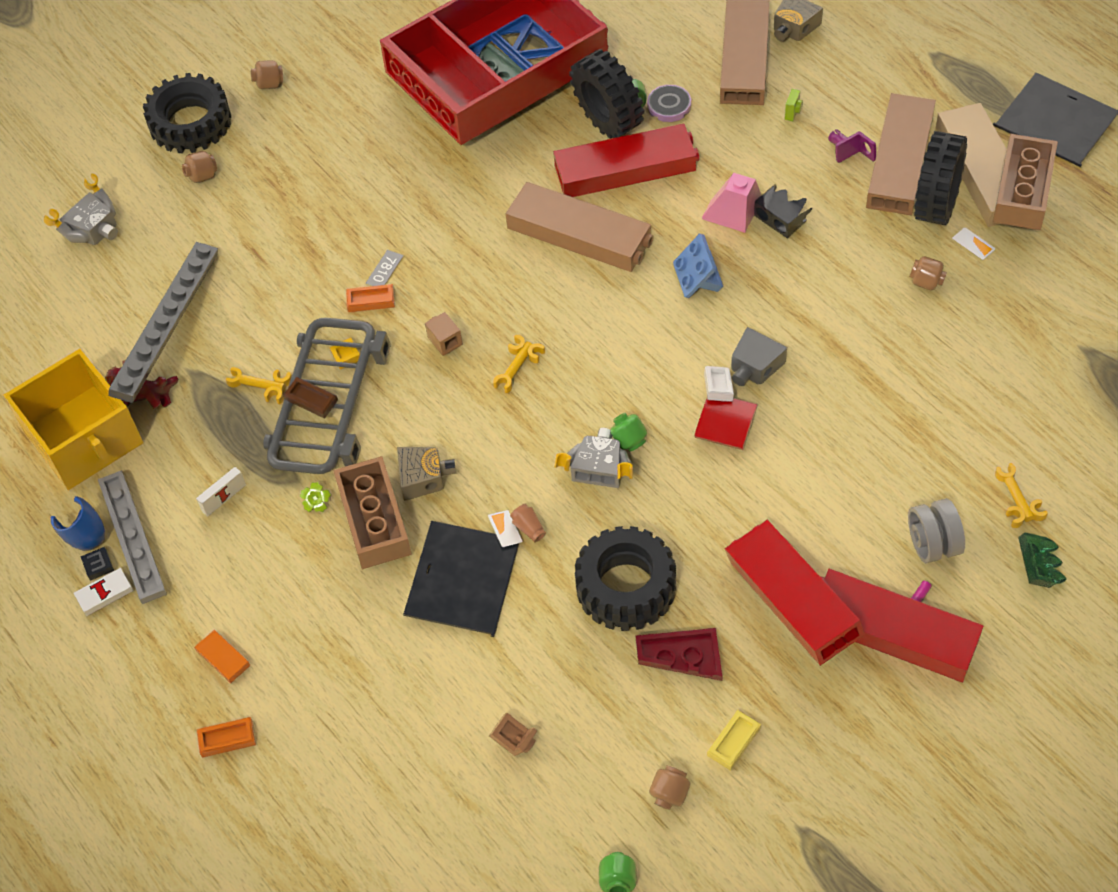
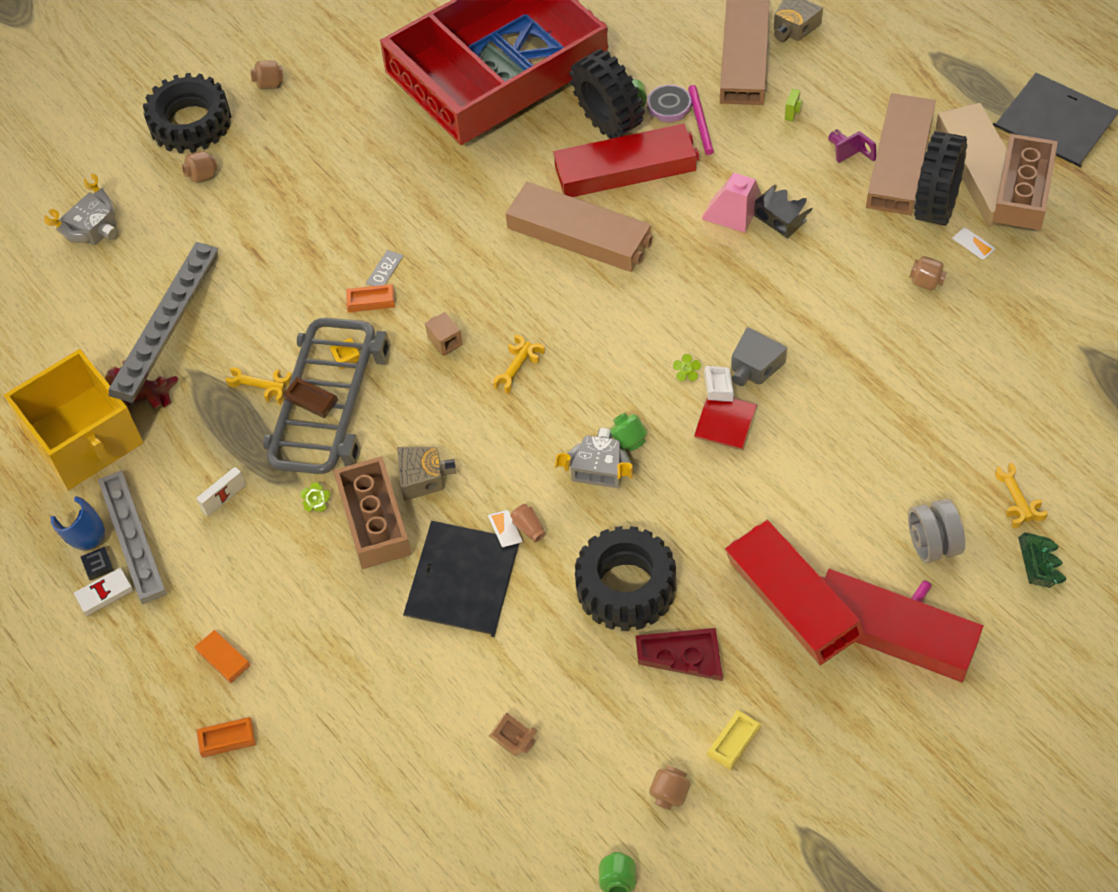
(687, 368): none -> lime plant
(697, 268): medium blue bracket -> none
(701, 122): none -> dark pink bar

